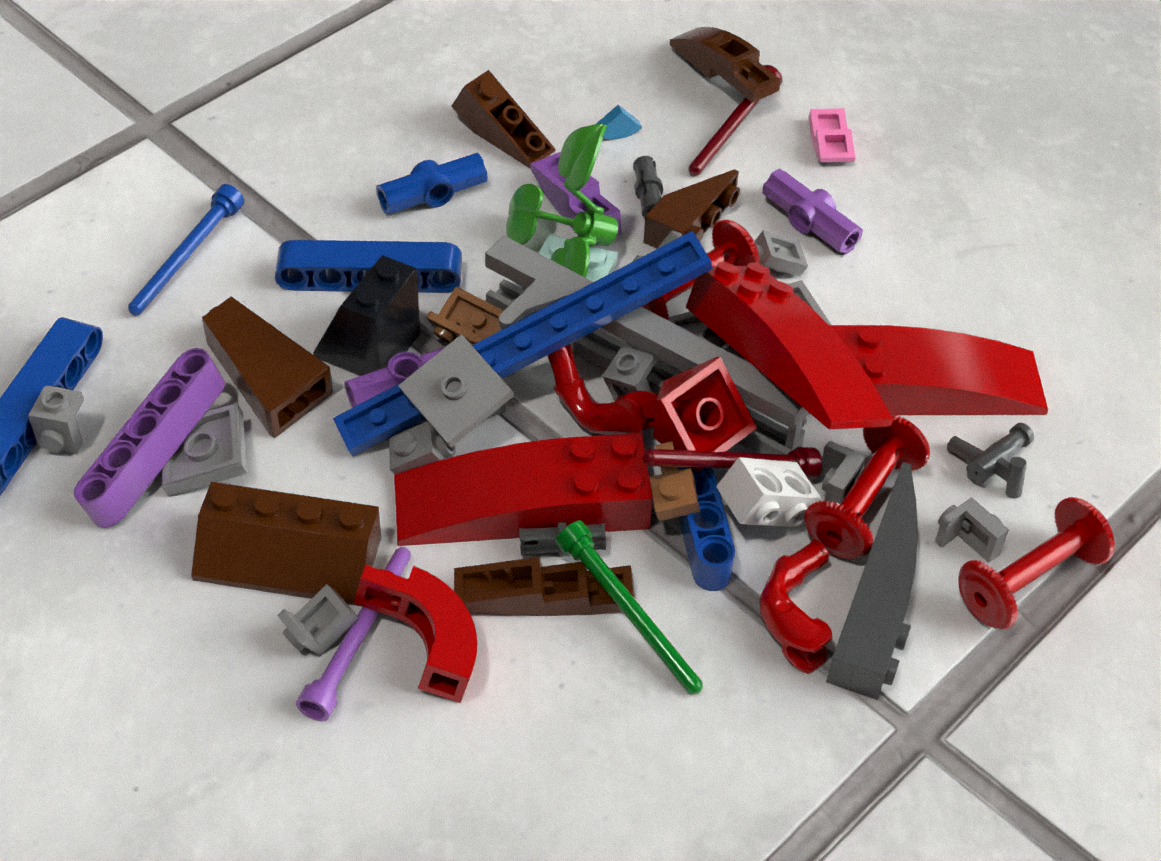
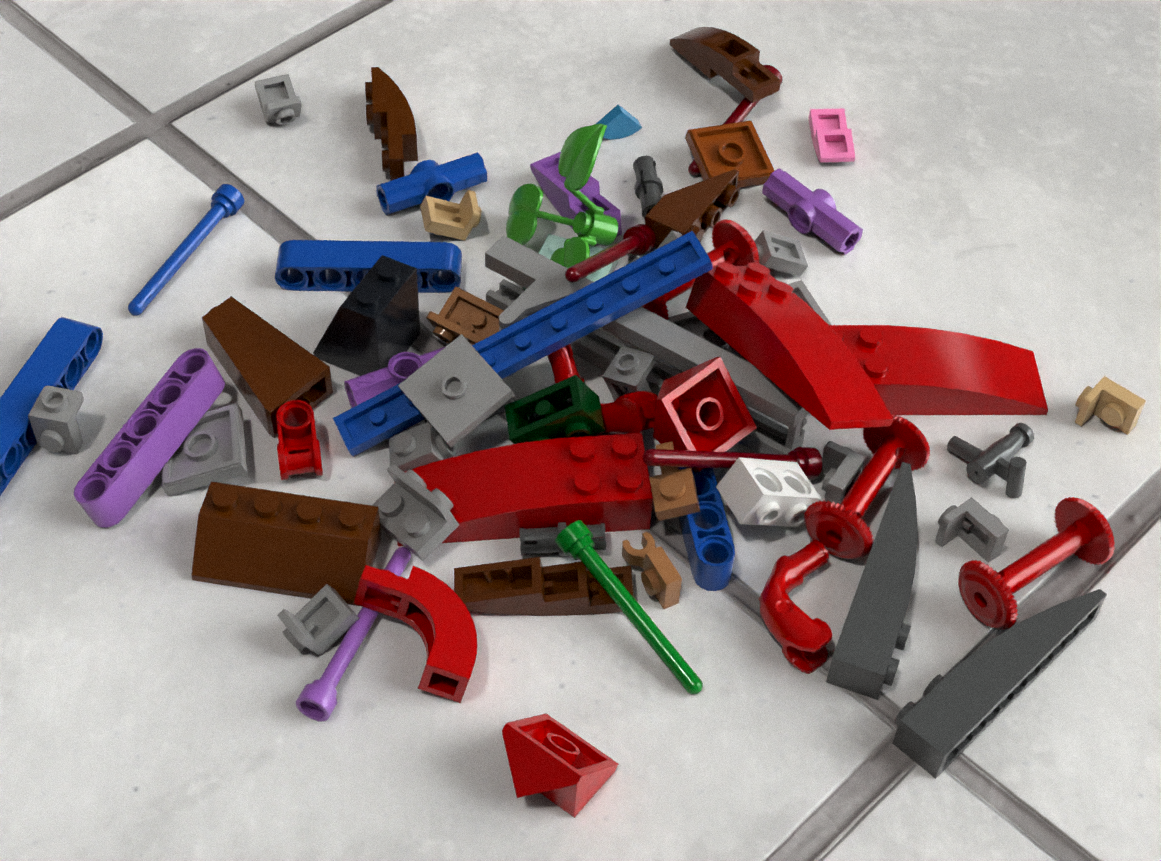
(278, 99): none -> light grey bracket
(298, 440): none -> red piece
(391, 122): none -> reddish brown slope
(415, 514): none -> light grey bracket
(450, 218): none -> tan bracket
(500, 120): reddish brown slope -> none
(554, 762): none -> red slope
(555, 412): none -> dark green brick
(635, 241): none -> dark red piece
(659, 573): none -> medium nougat plate
(729, 148): none -> dark orange tile
(987, 682): none -> dark grey slope
(1111, 404): none -> tan bracket

